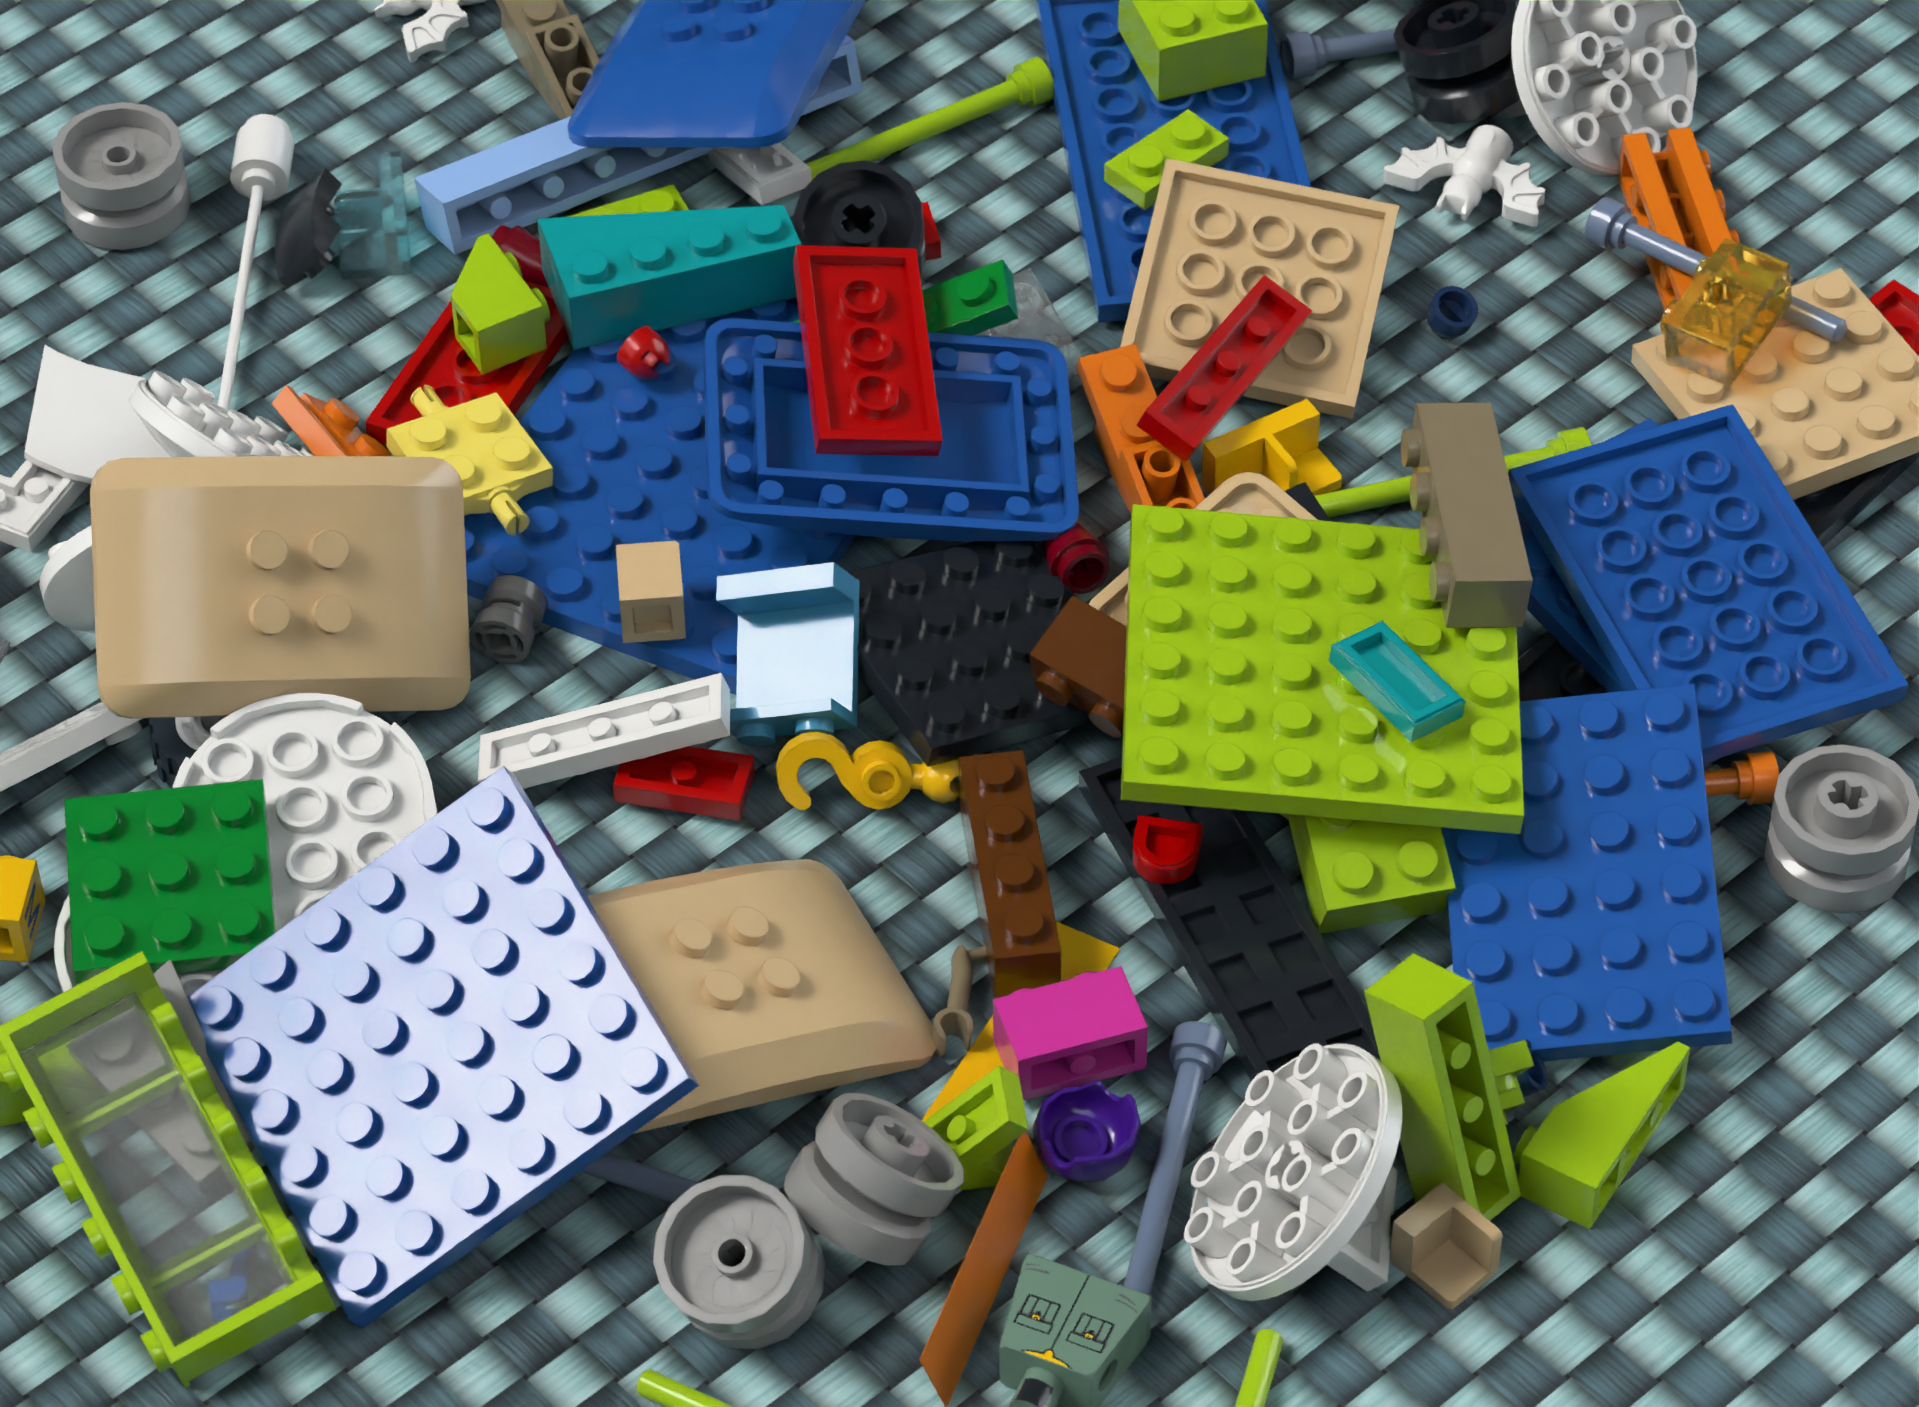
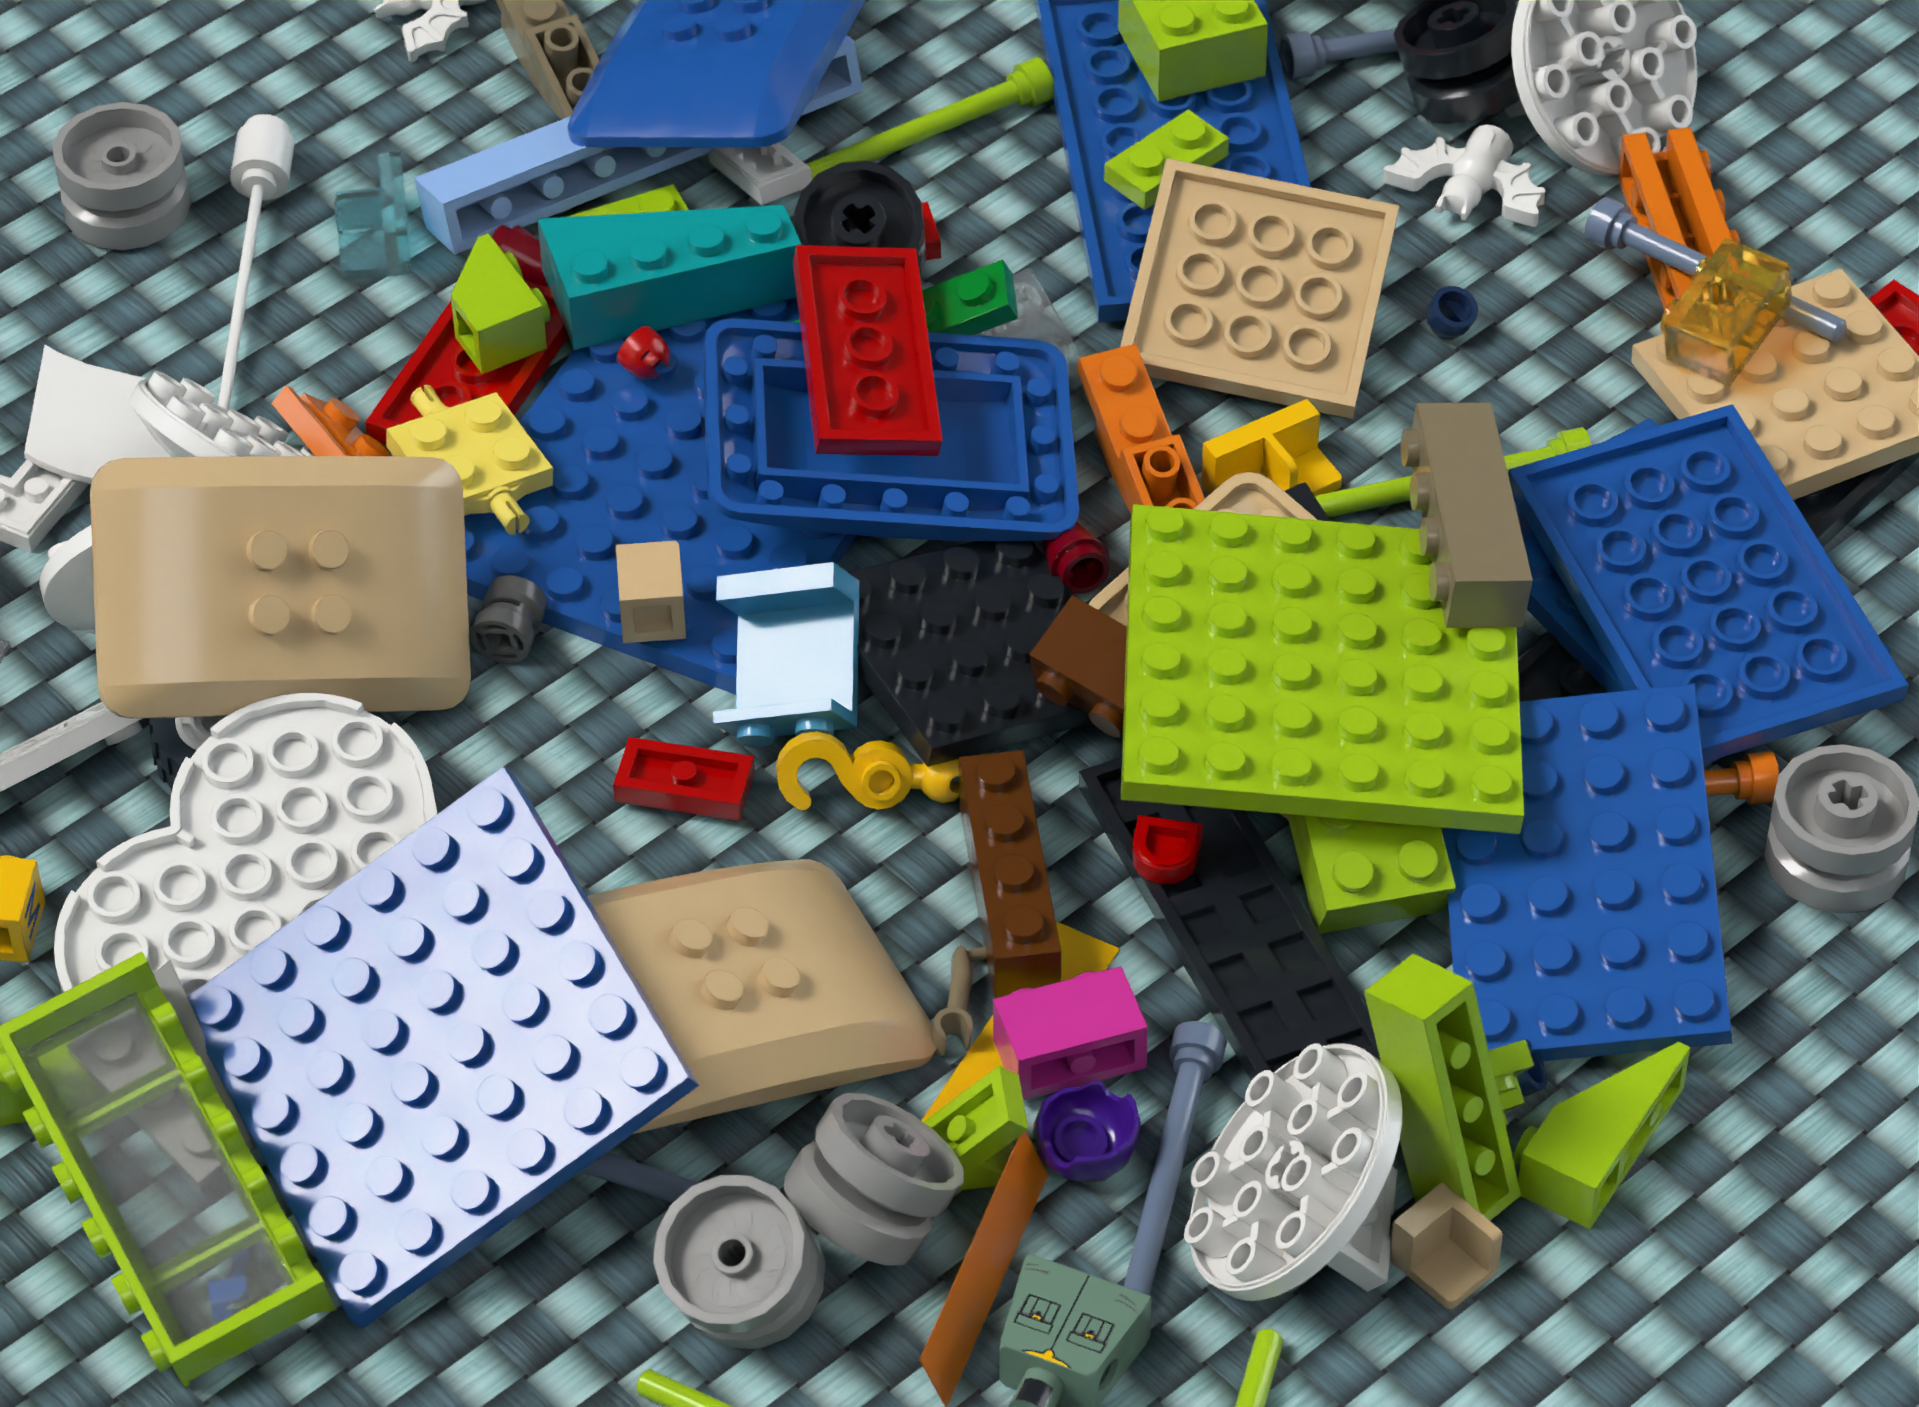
(169, 877): green plate -> none
(307, 230): black slope -> none
(609, 733): white plate -> none
(1224, 368): red plate -> none
(1396, 681): teal tile -> none

